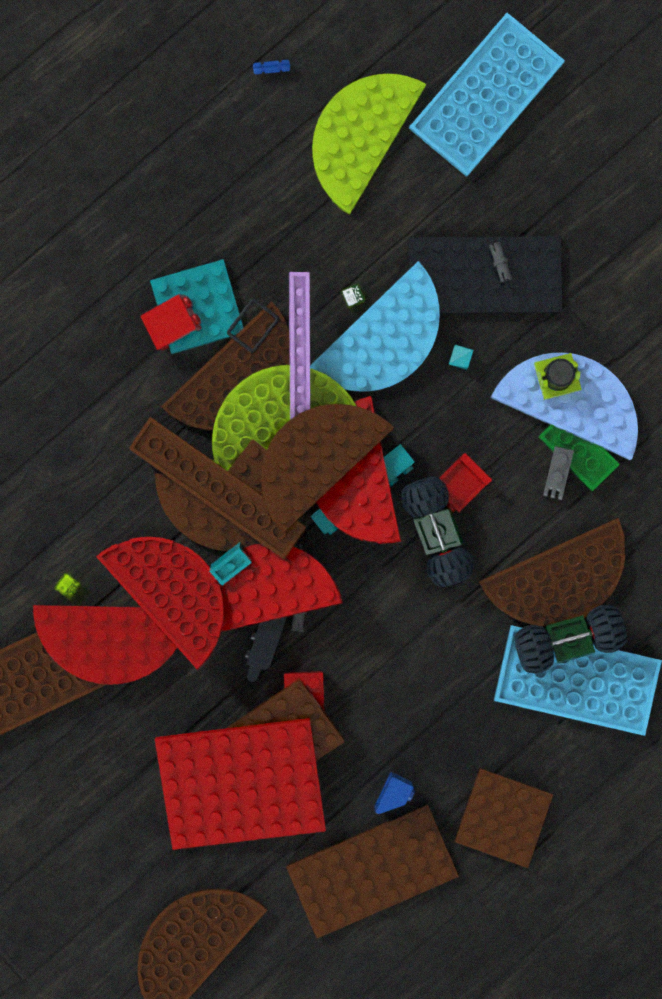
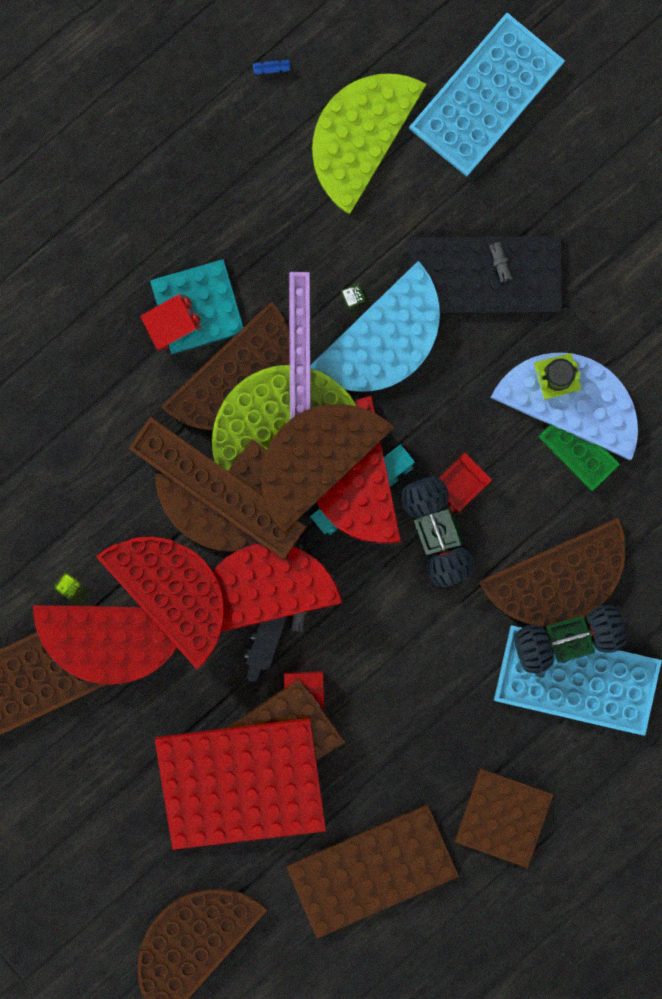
(230, 564): teal panel -> none
(266, 333): black piece -> none
(394, 793): blue slope -> none
(460, 357): teal slope -> none
(558, 471): dark grey hinge -> none

